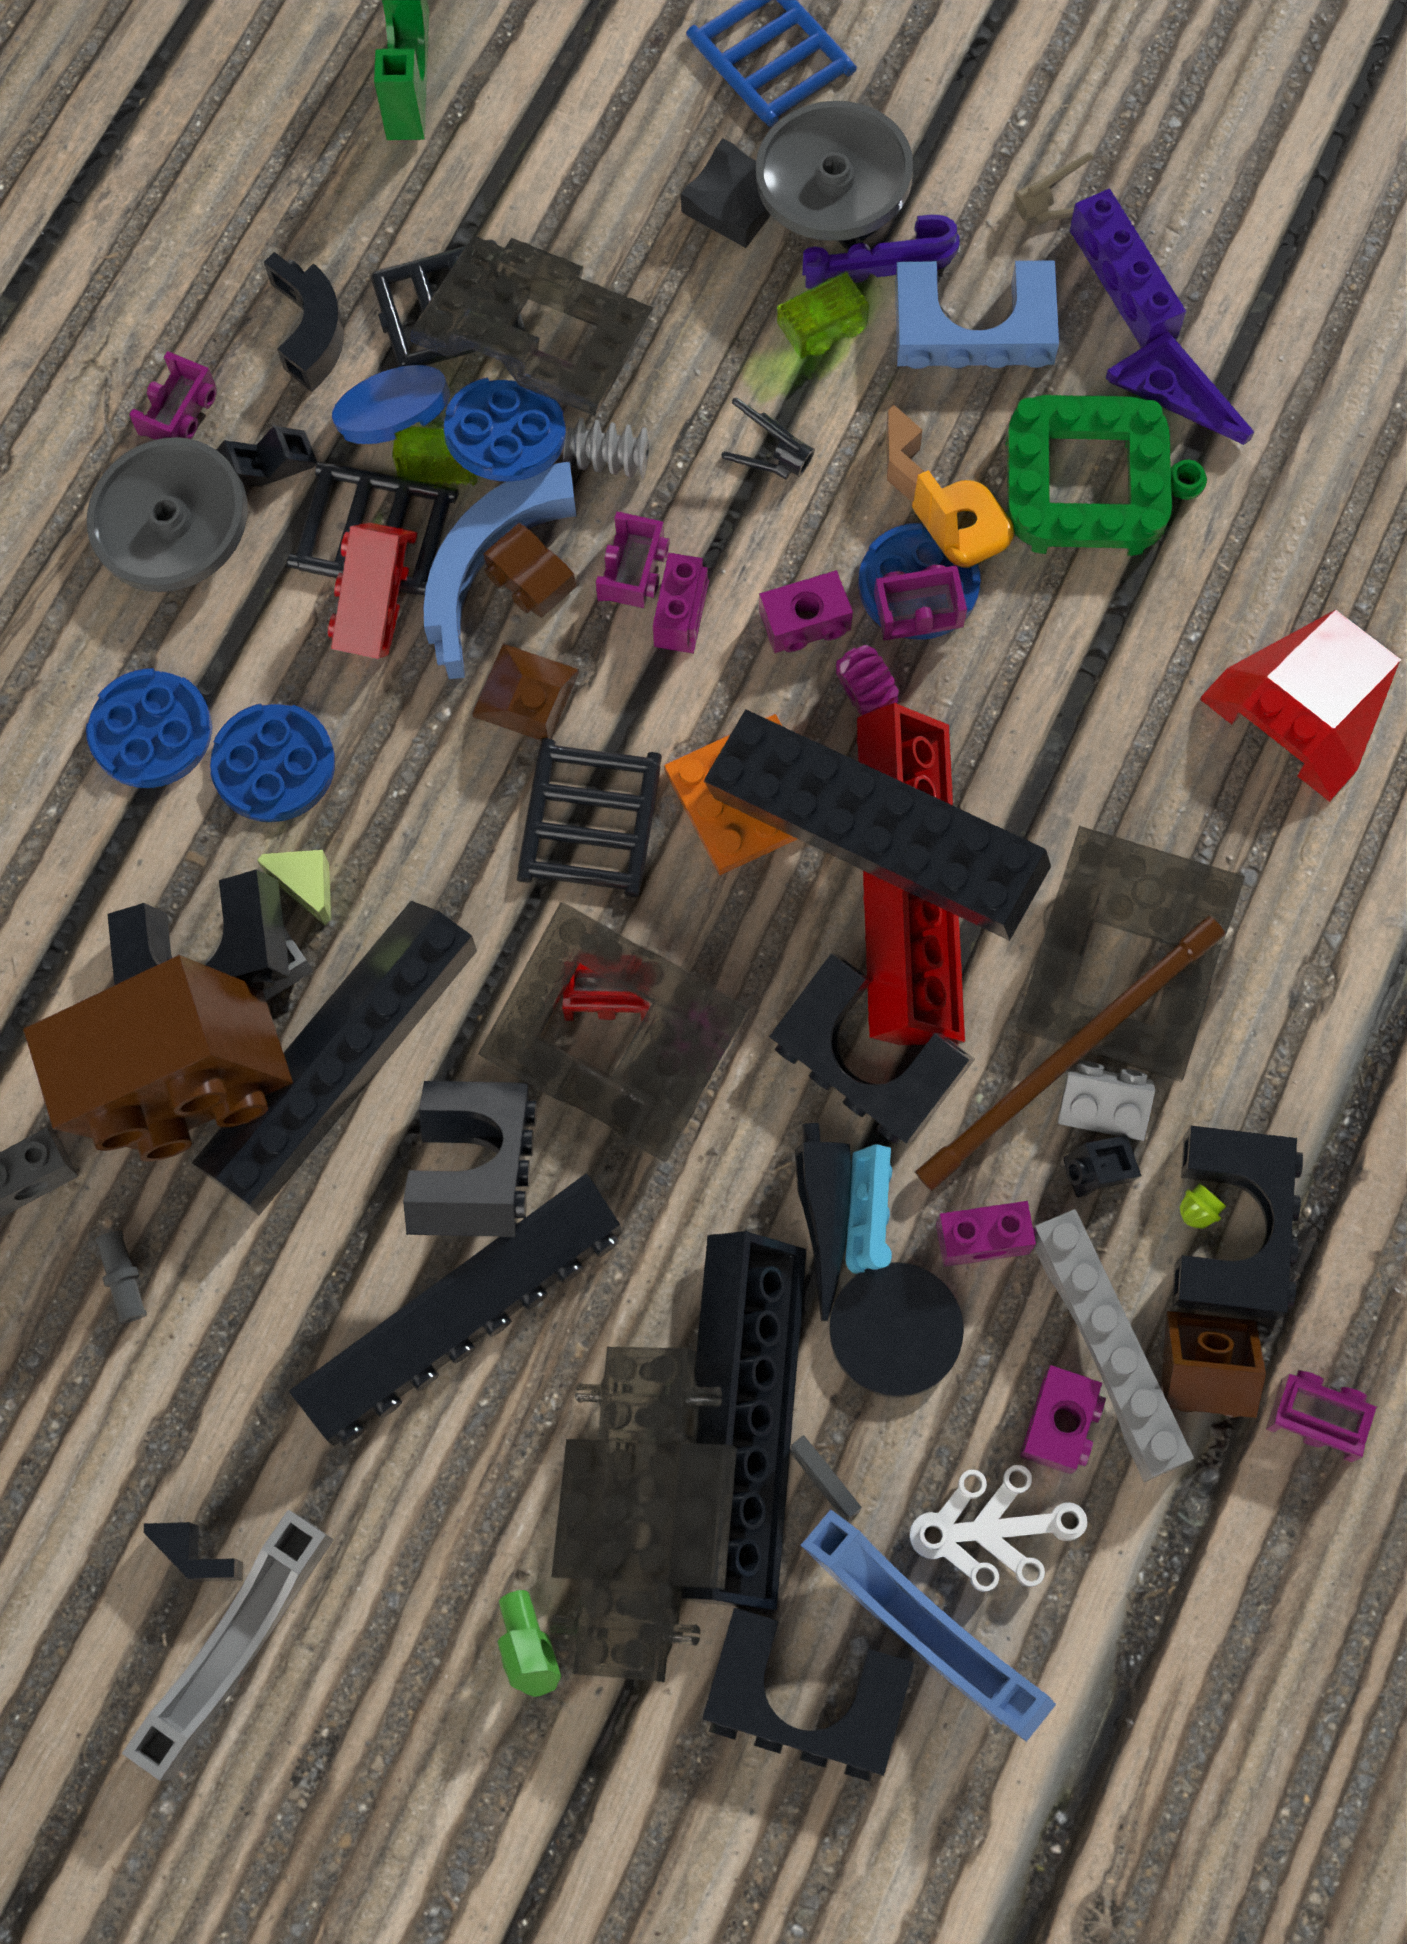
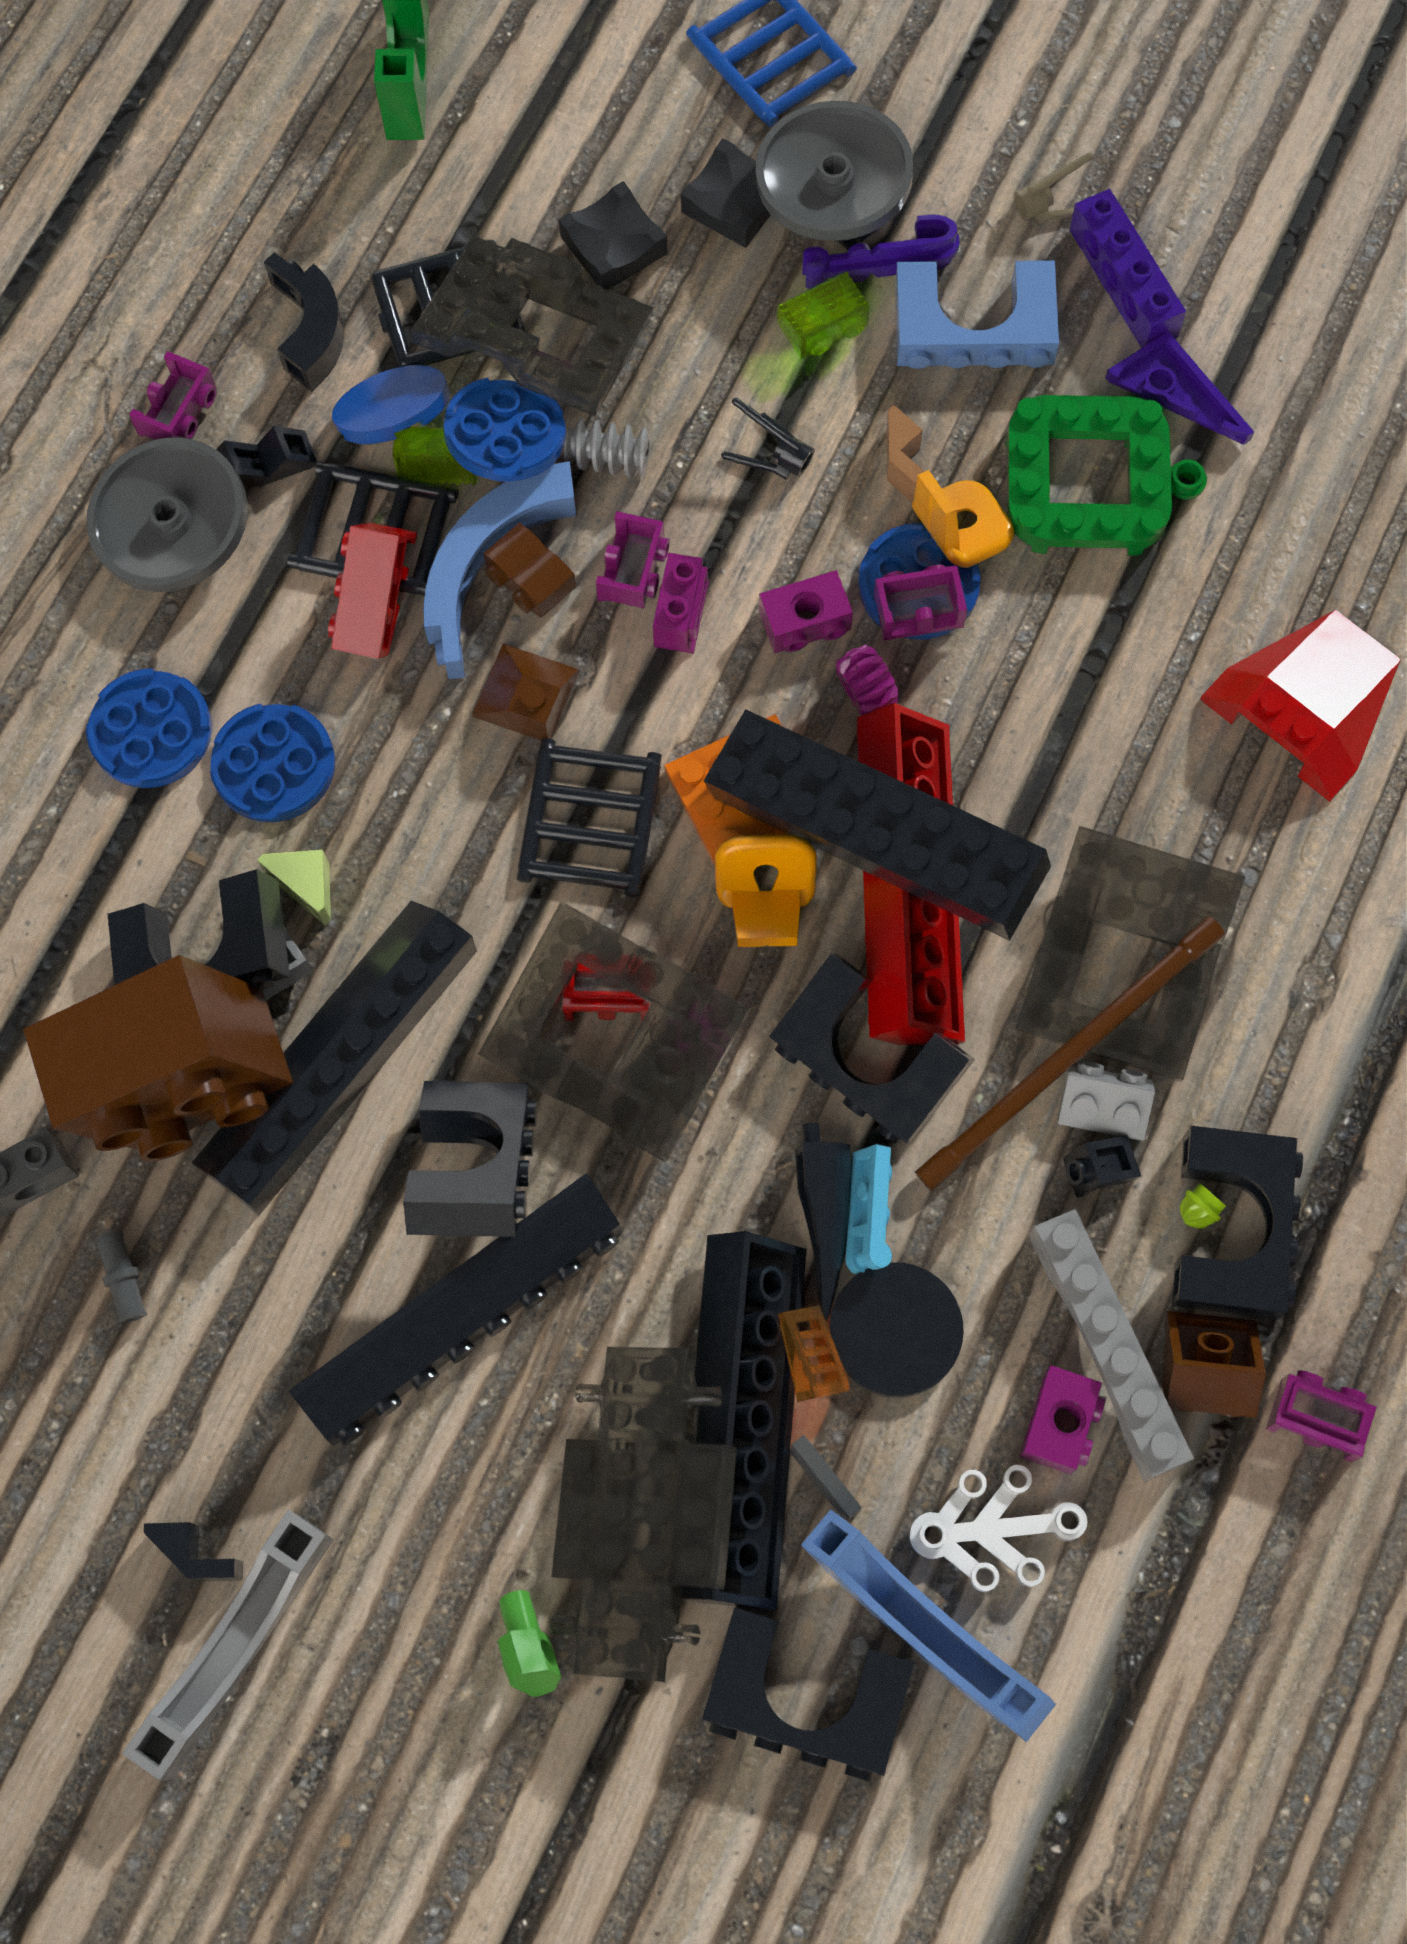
(613, 237): none -> black brick
(772, 915): none -> light orange piece
(829, 1363): none -> clear orange slope
(985, 1233): magenta brick -> none

